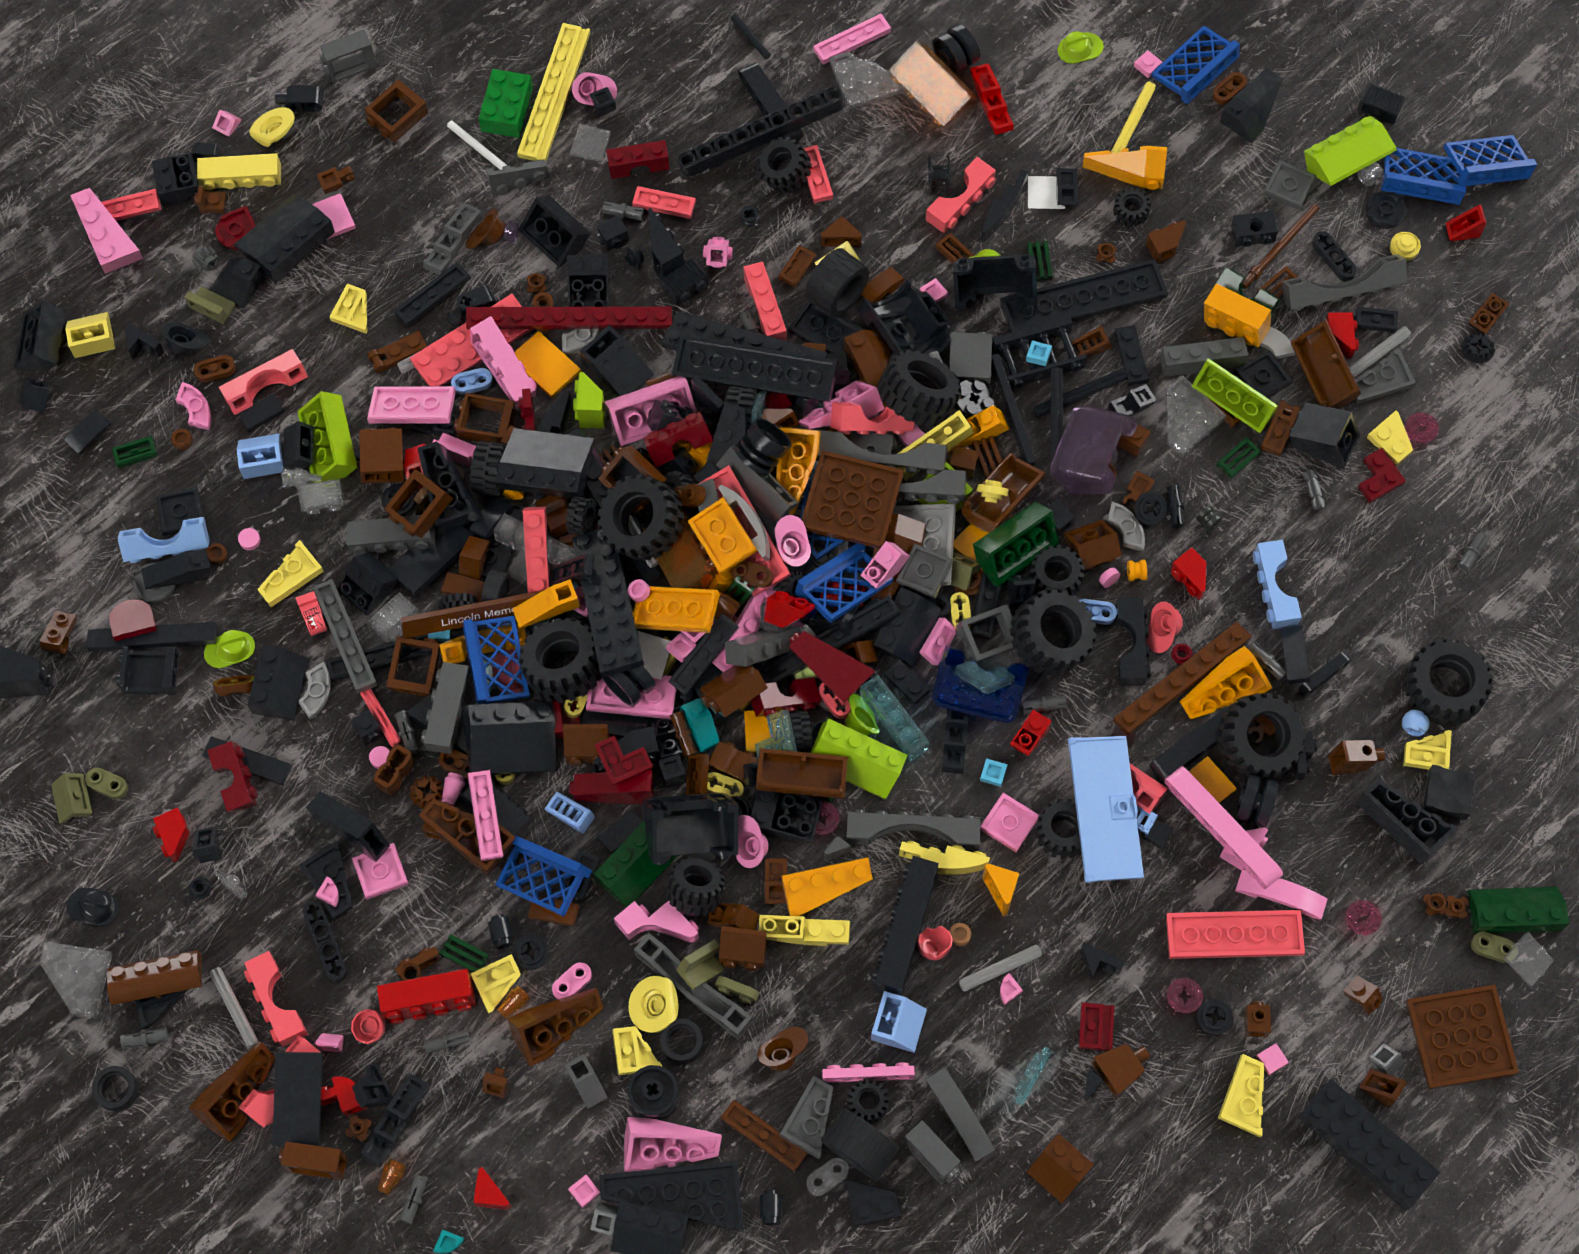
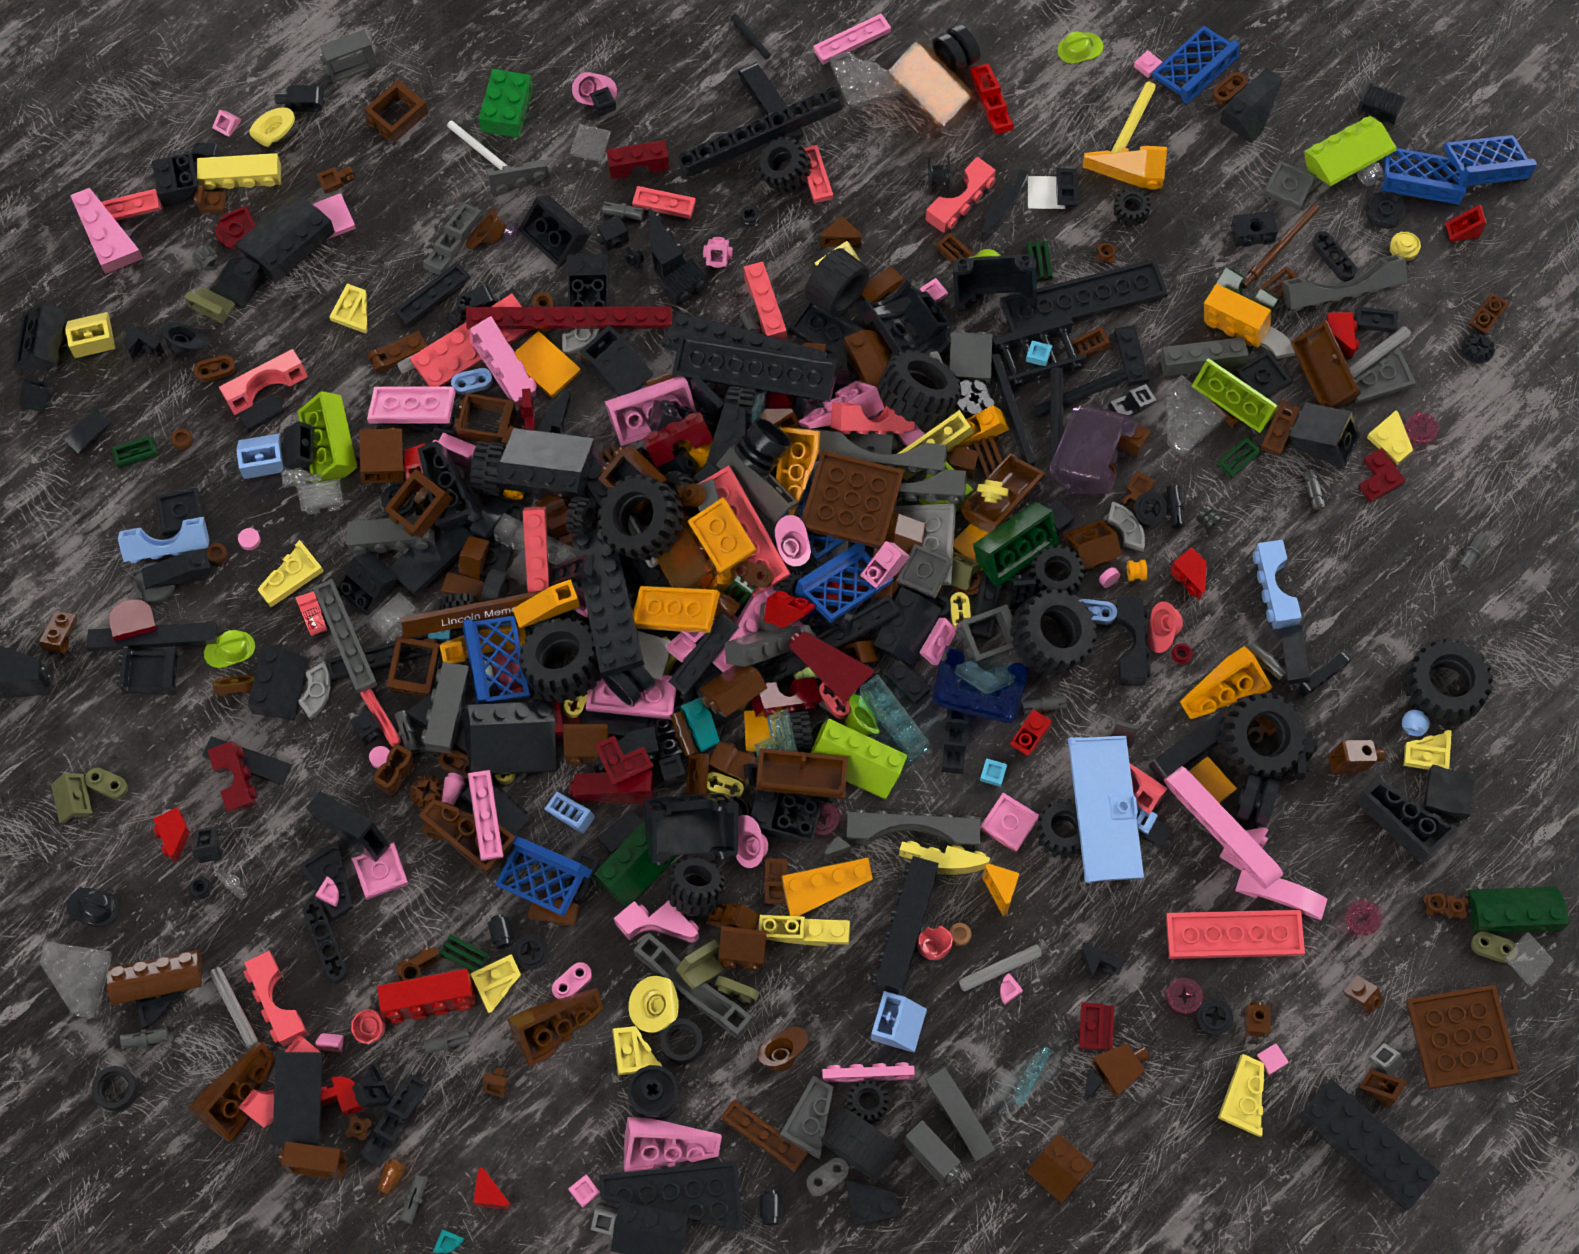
(196, 405): bright pink tile -> none
(514, 1001): clear orange cone -> none
(536, 278): reddish brown plate -> none
(553, 93): light yellow plate -> none
(585, 1081): dark grey slope -> none
(589, 403): lime slope -> none
(638, 590): bright pink tile -> none
(761, 541): light grey slope -> none
(797, 266): reddish brown plate -> none
(1165, 241): reddish brown slope -> none
(1181, 679): reddish brown plate -> none

